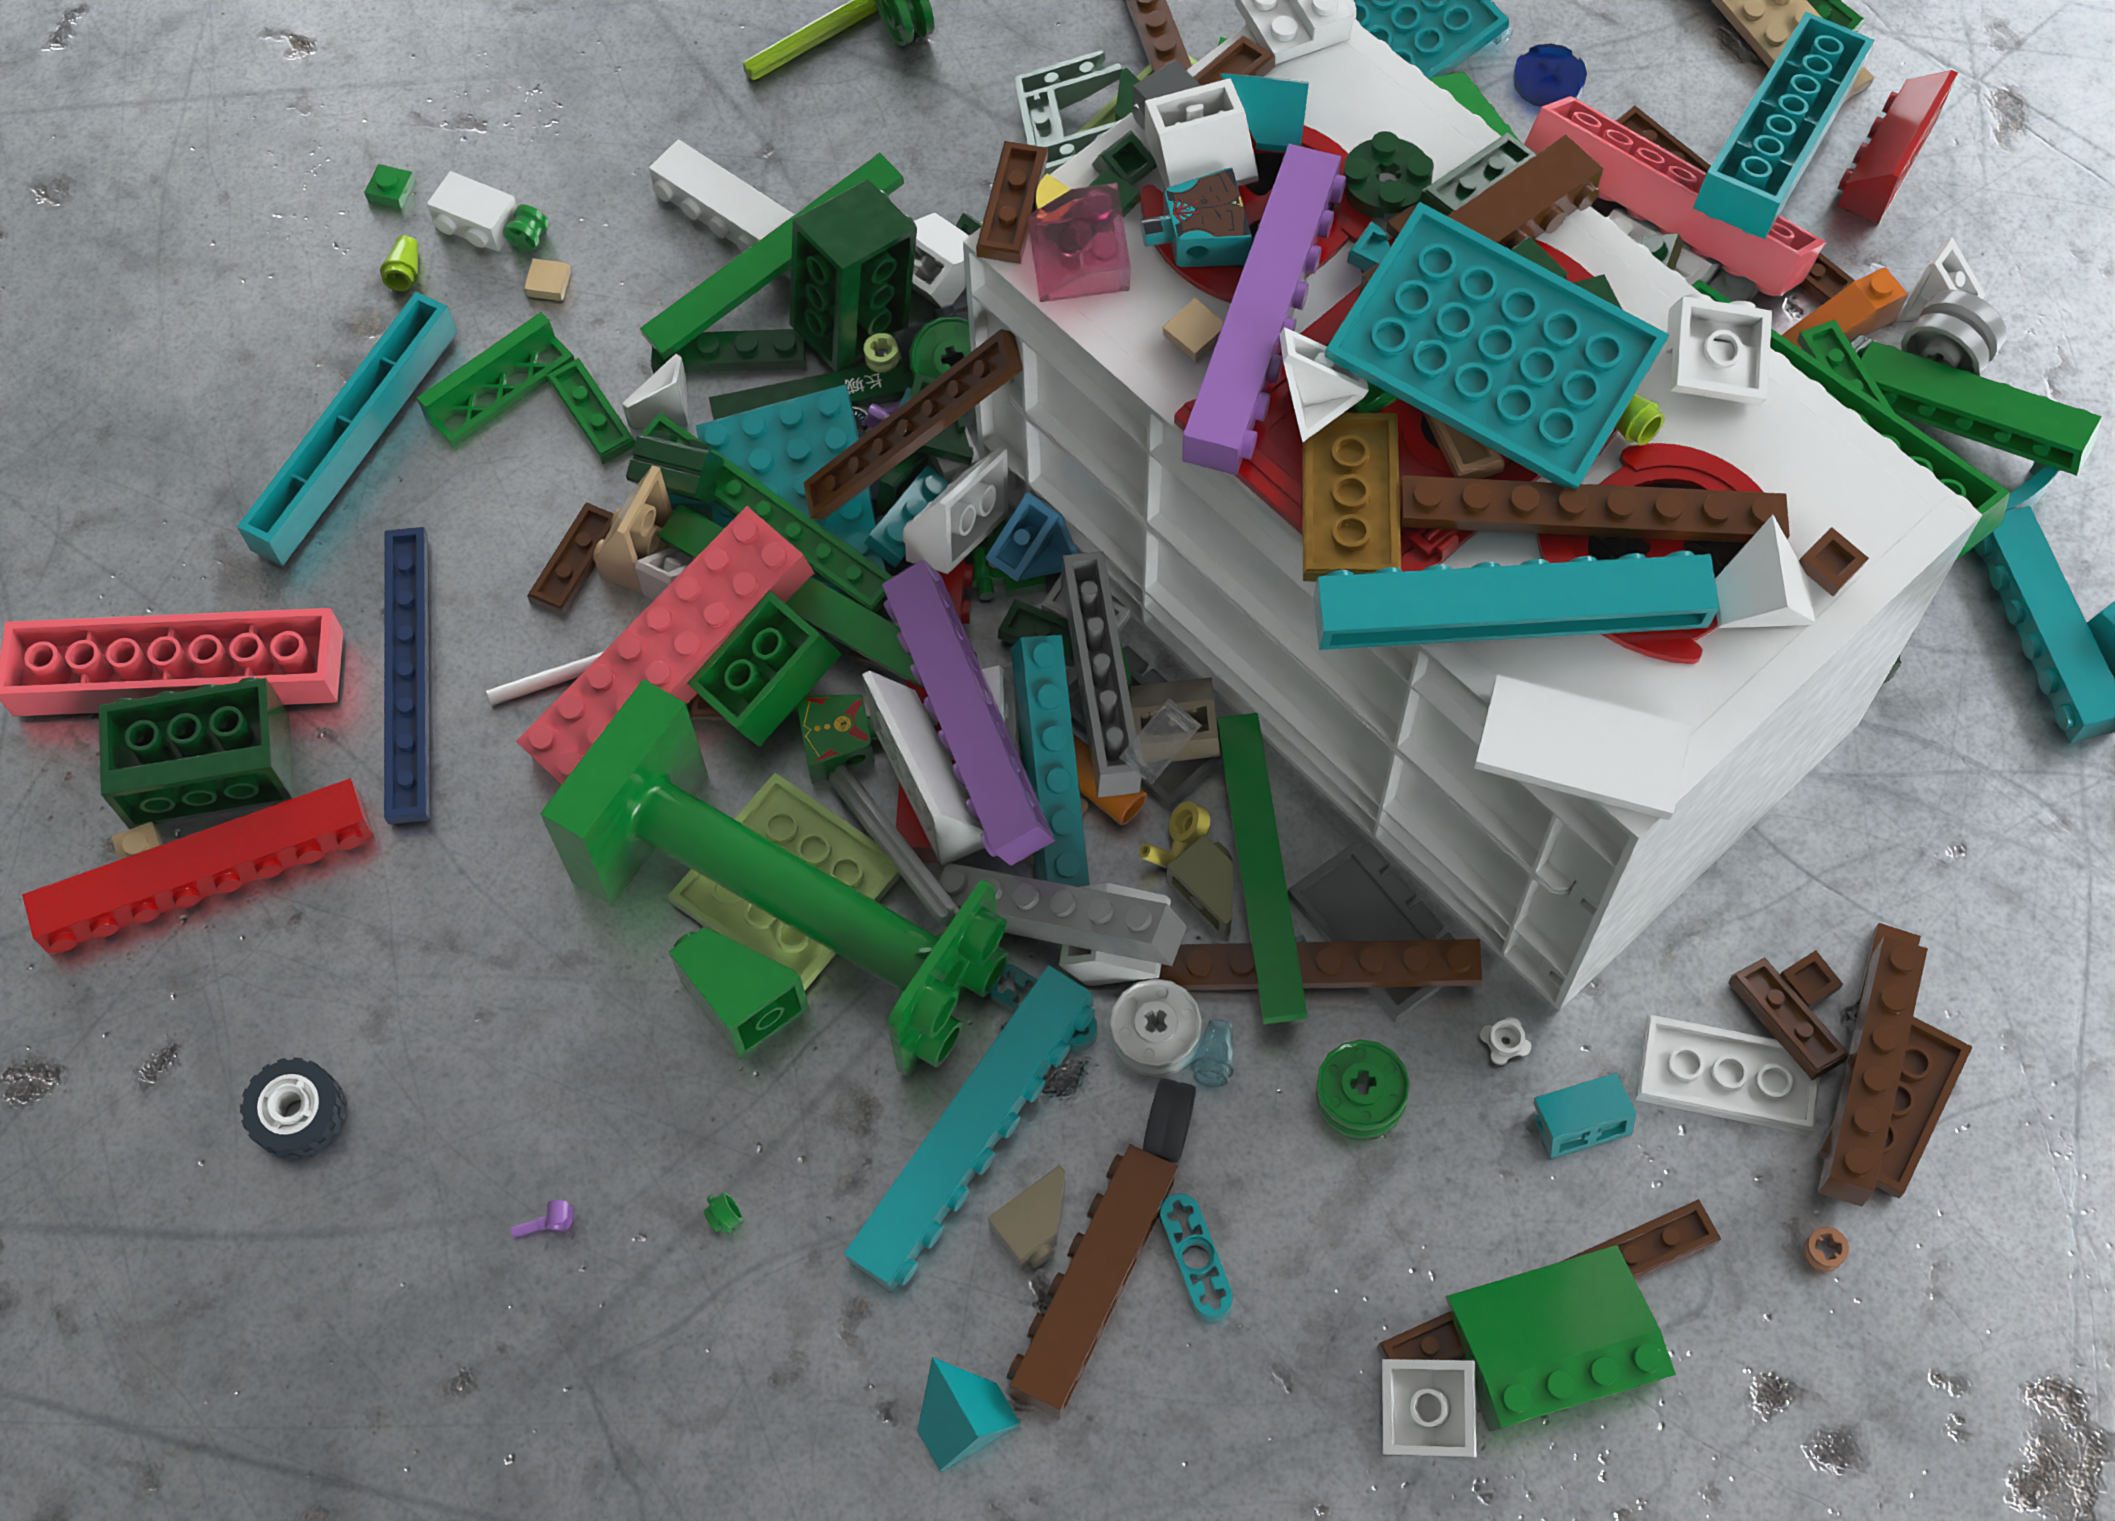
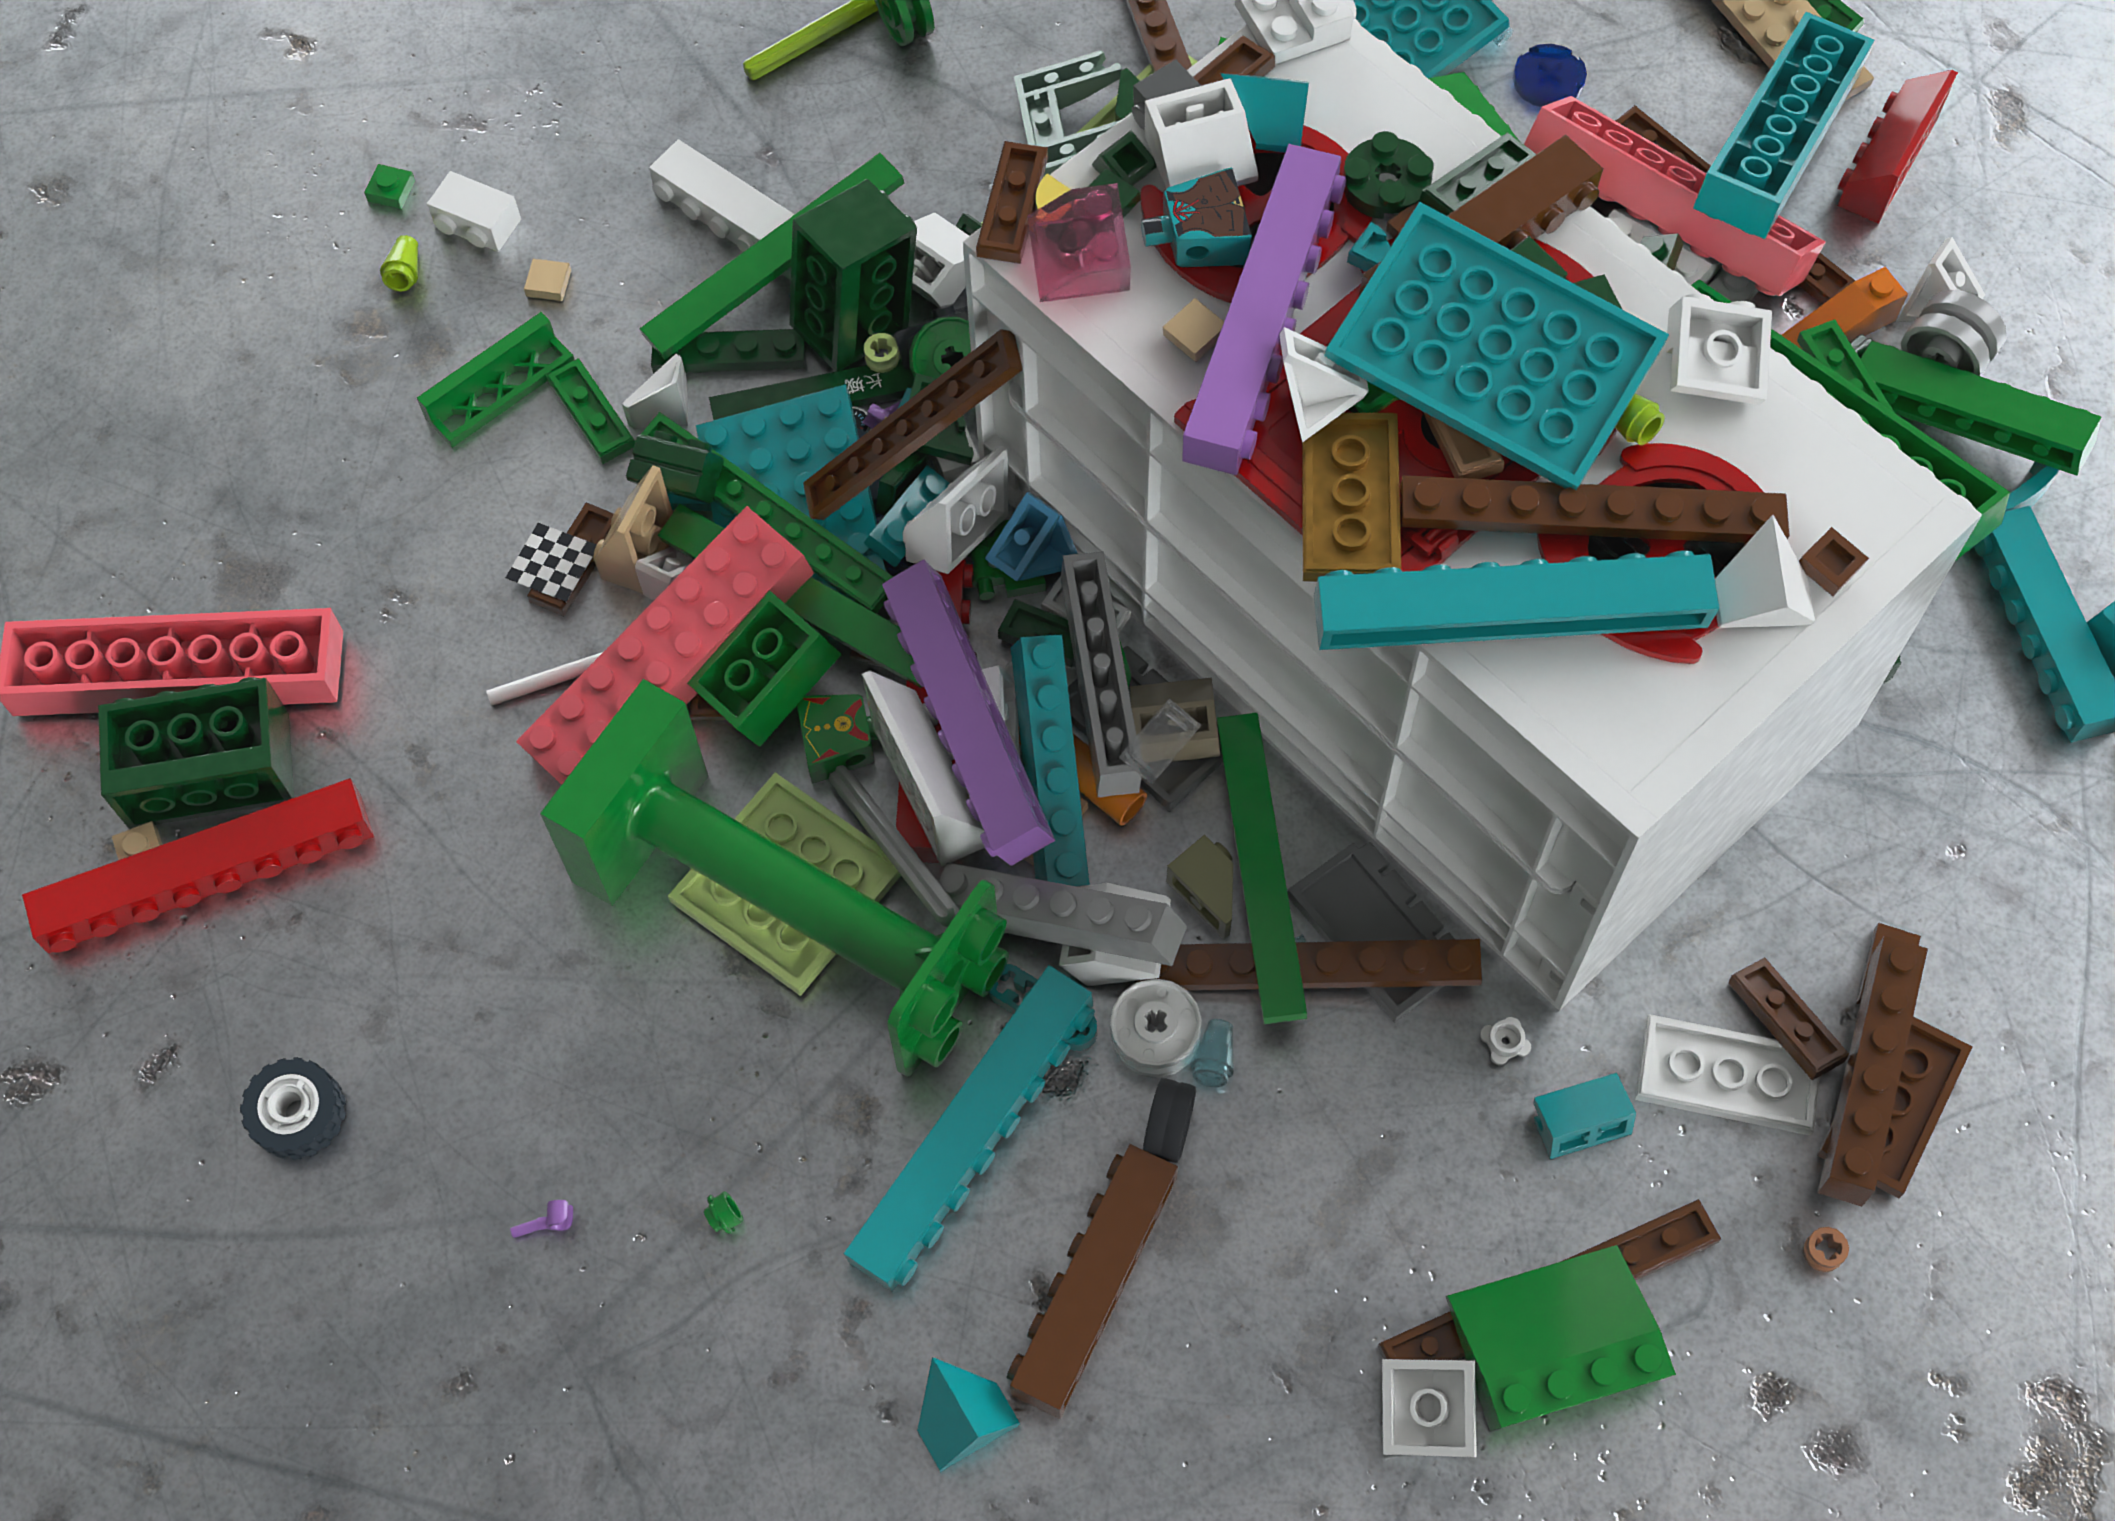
(347, 429): teal brick -> none
(406, 676): dark blue plate -> none
(526, 228): green wheel -> none
(551, 562): none -> sticker
(738, 987): green slope -> none
(1031, 1221): dark tan slope -> none
(1185, 826): light yellow plate -> none
(1219, 1283): teal beam -> none
(1385, 1081): green wheel -> none
(1583, 747): white tile -> none
(1812, 979): reddish brown plate -> none

